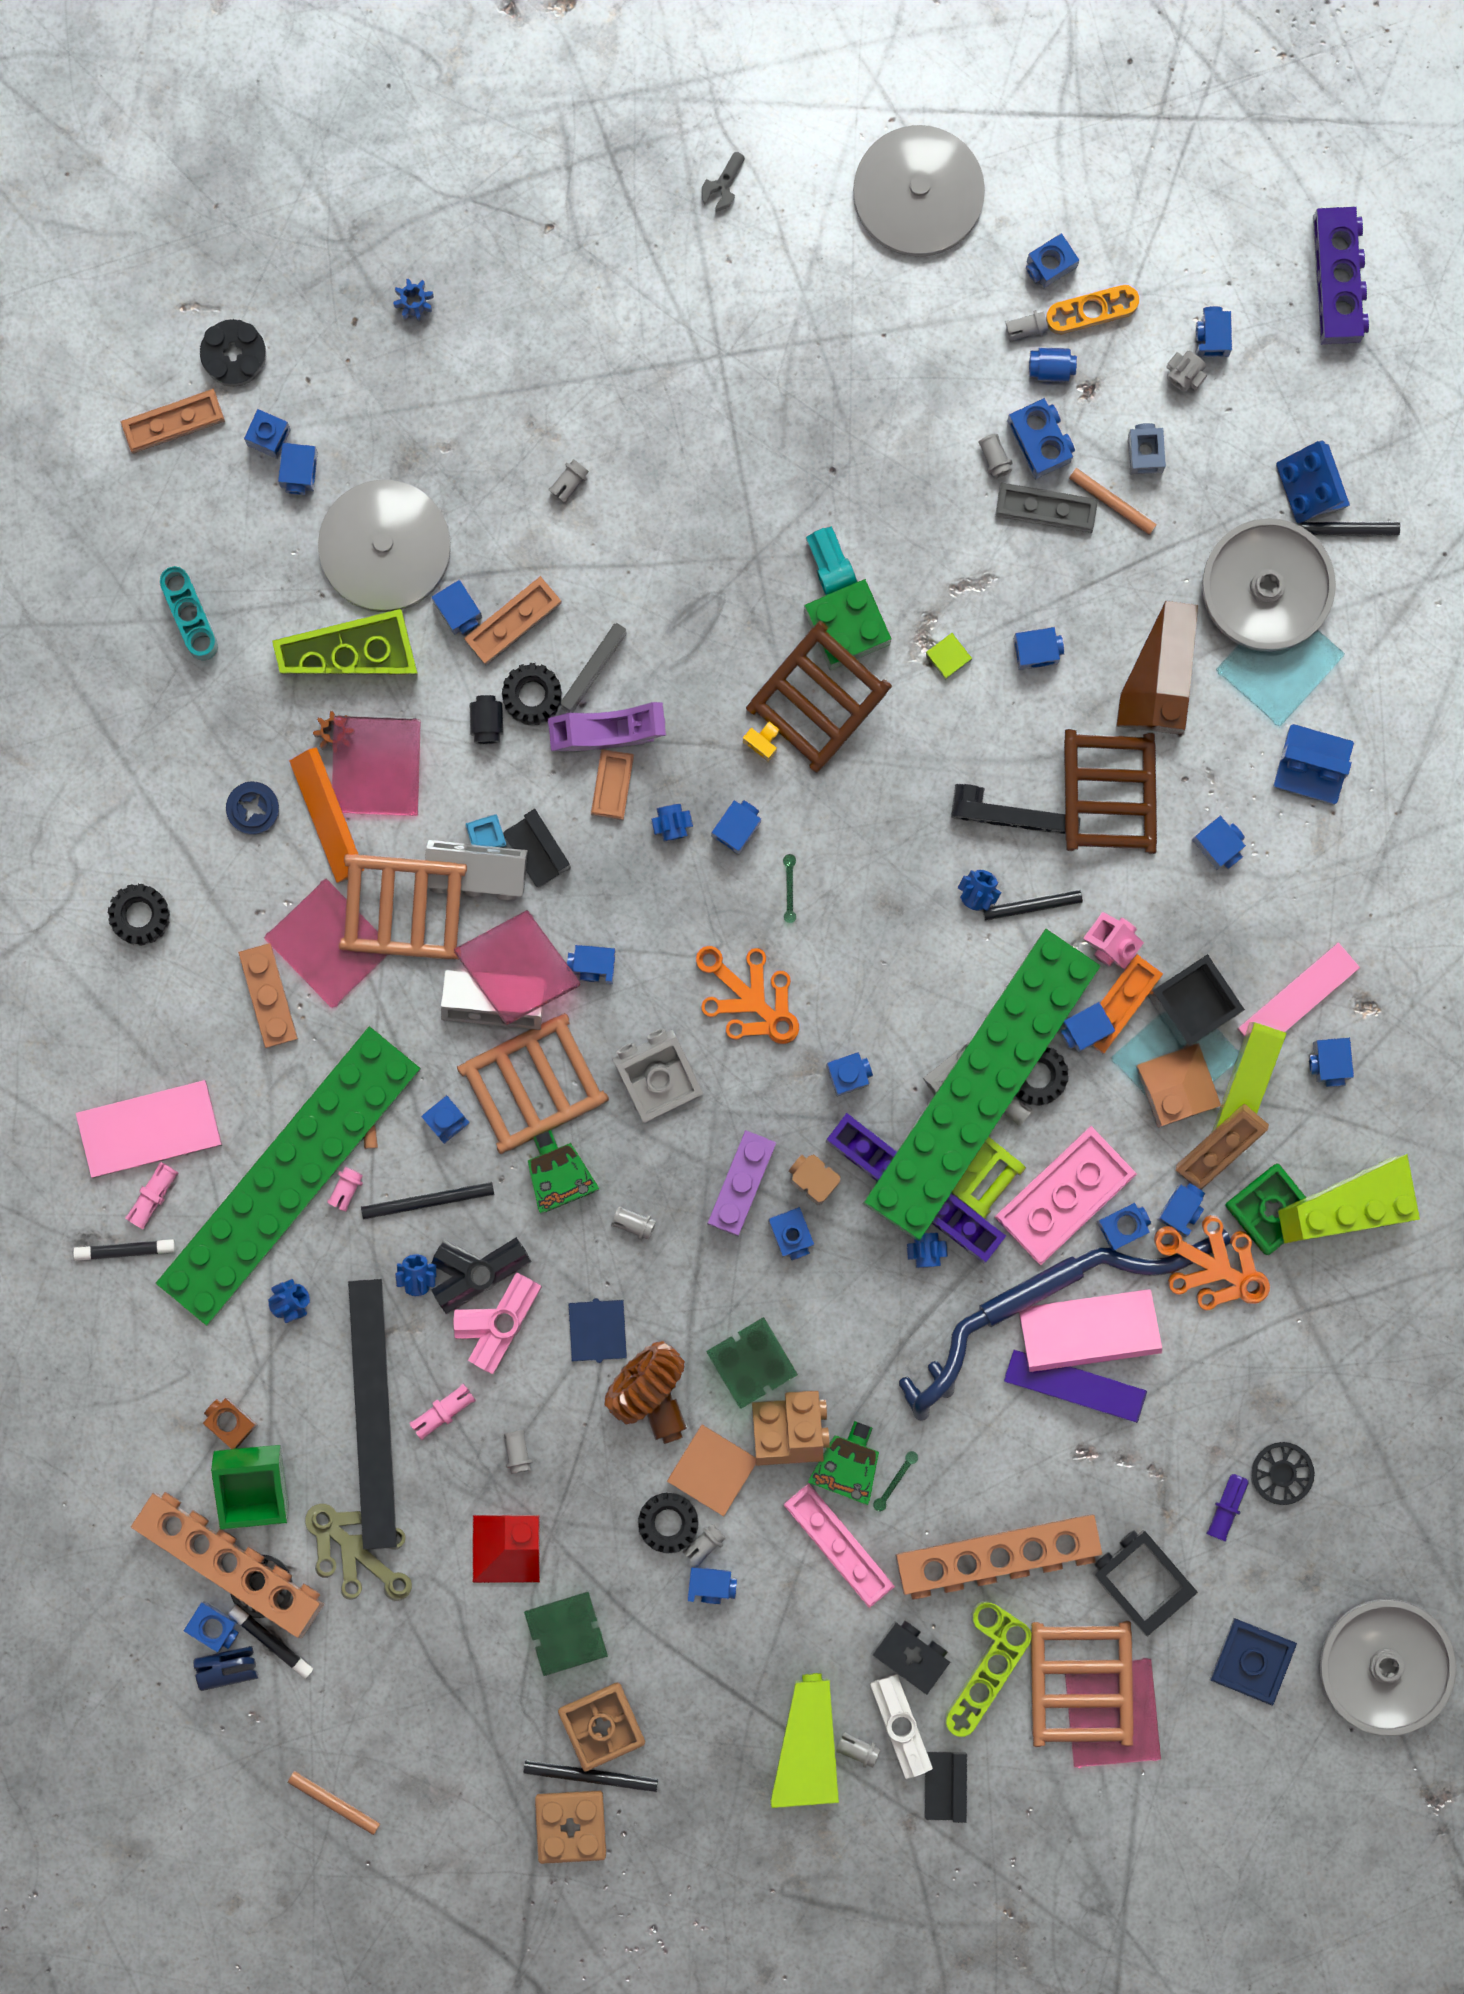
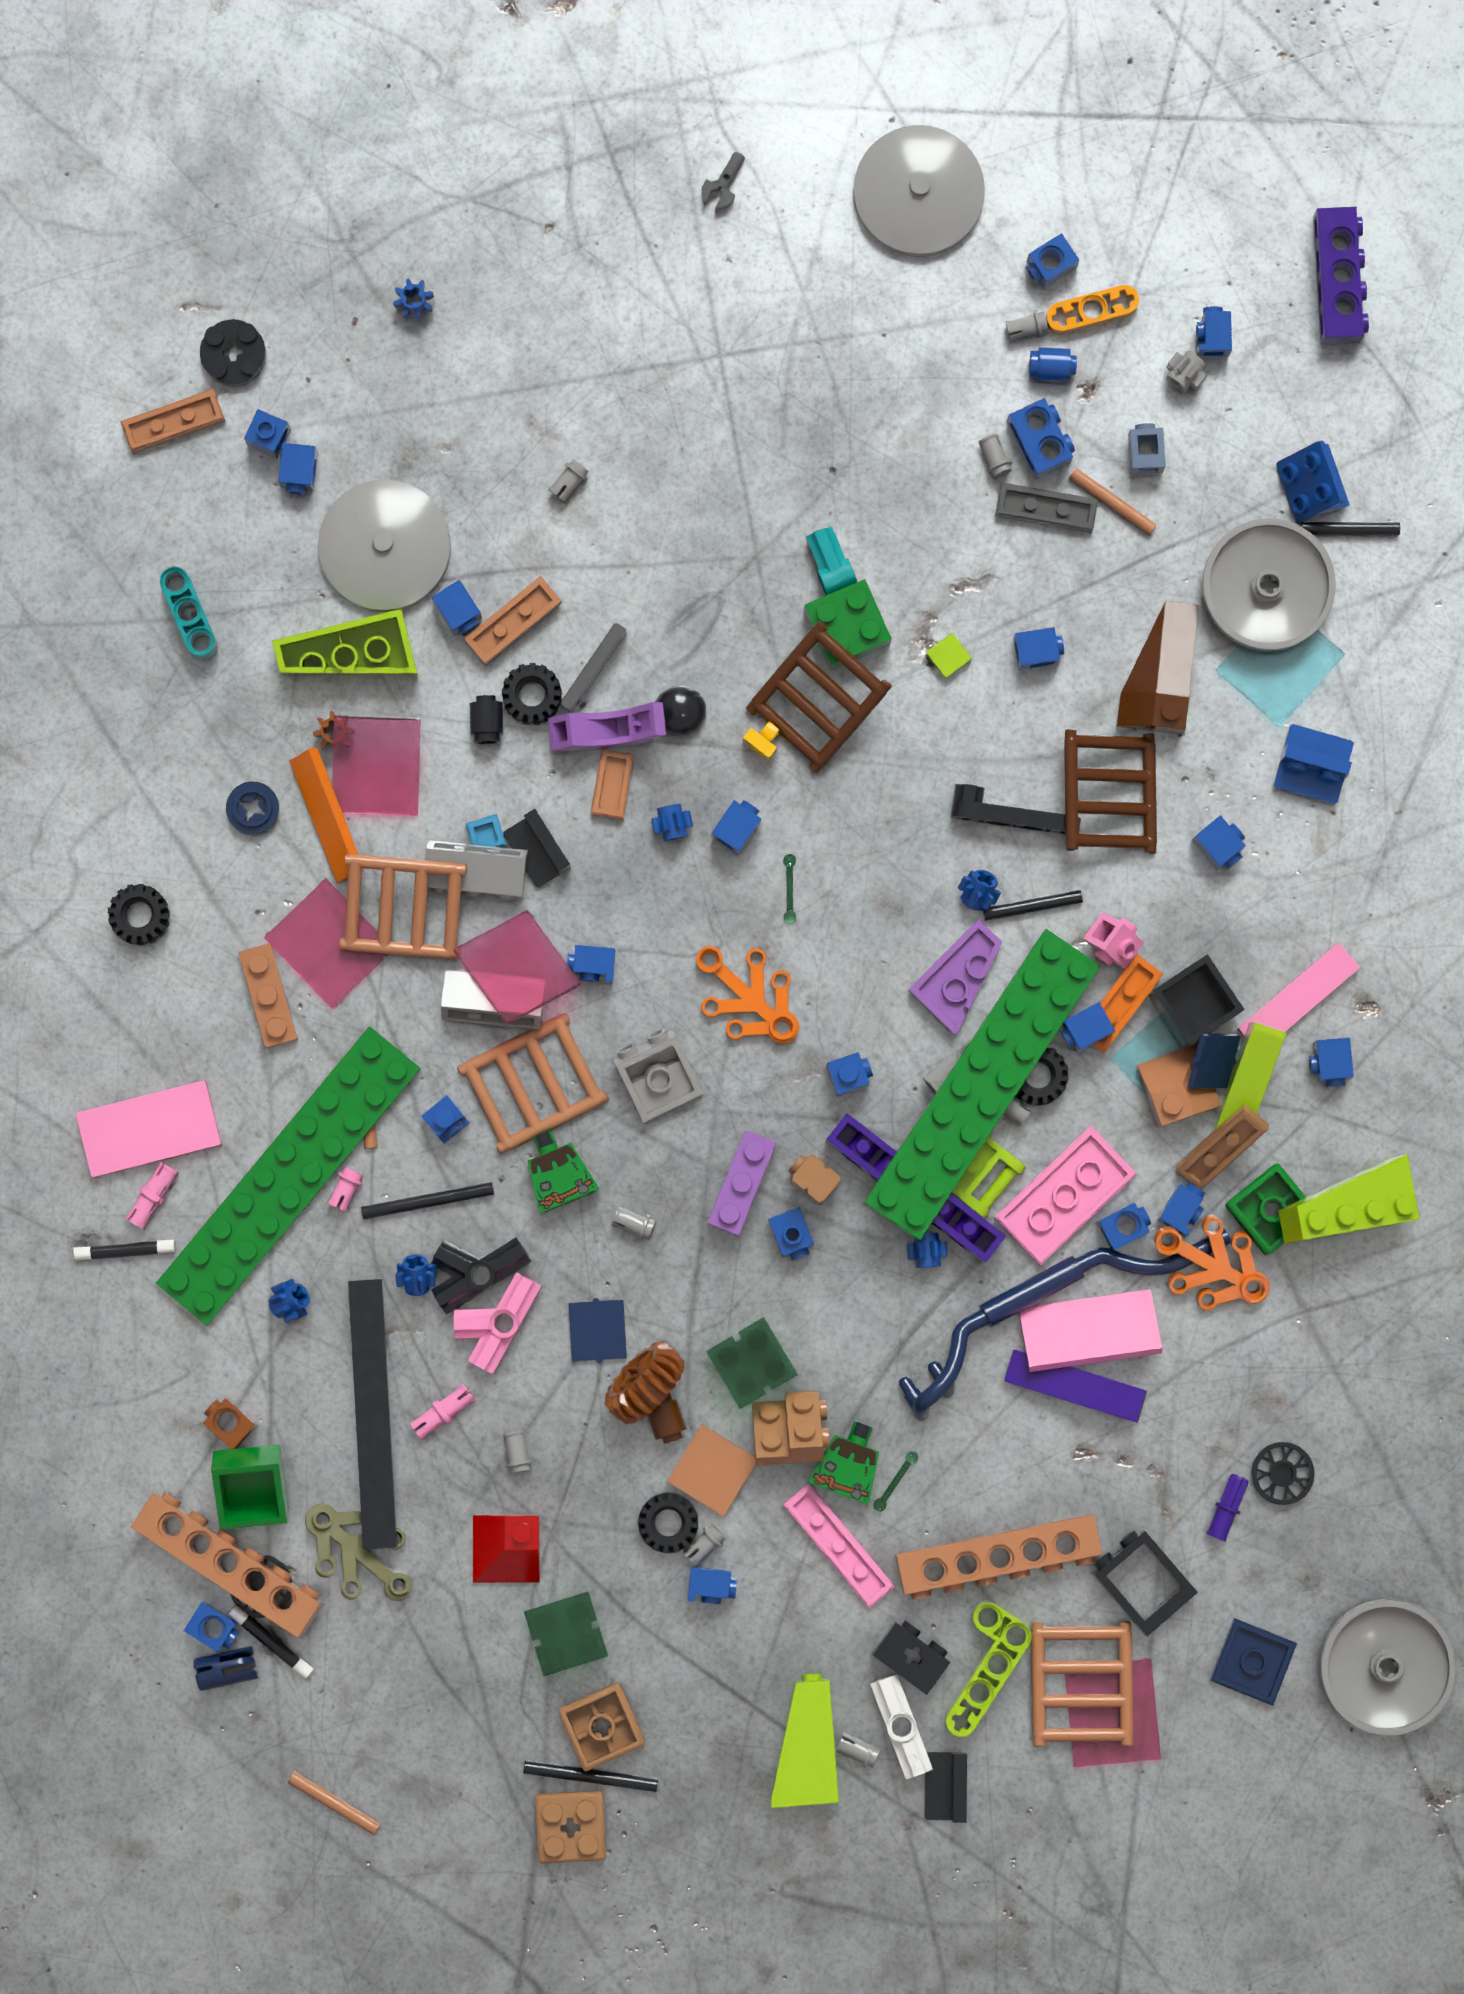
(682, 709): none -> black hair
(956, 976): none -> medium lavender wing
(1214, 1061): none -> dark blue piece

